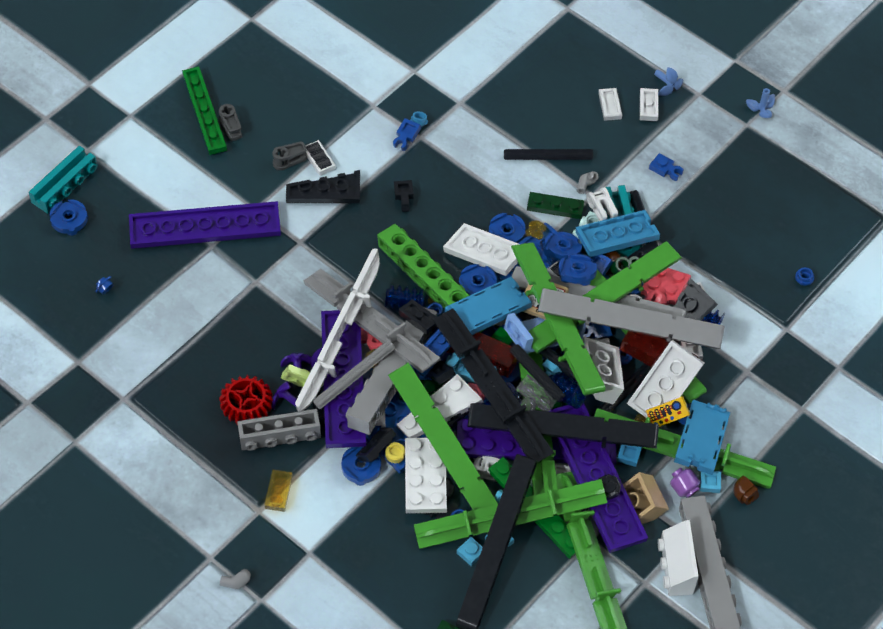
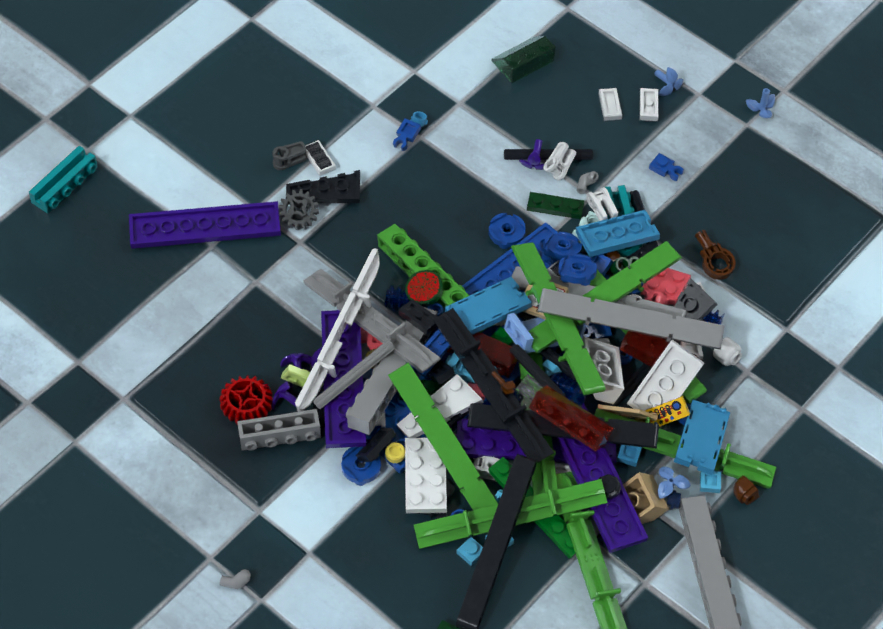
(72, 225): blue plate -> none
(104, 285): blue plate -> none
(204, 110): green plate -> none
(230, 122): dark grey piece -> none
(278, 490): clear yellow plate -> none
(301, 204): none -> dark grey gear
(404, 191): black plate -> none
(424, 287): none -> tile
(475, 272): blue plate -> none
(482, 249): white plate -> none
(506, 387): none -> reddish brown hand
(525, 58): none -> clear green slope
(534, 158): none -> dark purple plant
(536, 225): clear yellow plate -> none
(560, 161): none -> white piece
(571, 418): none -> clear red brick
(629, 412): none -> tan piece
(666, 487): none -> medium blue plant
(674, 500): none -> dark blue plate
(678, 559): white slope -> none
(685, 482): medium lavender head -> none
(713, 251): none -> reddish brown pin
(729, 353): none -> white head
(804, 272): blue plate -> none

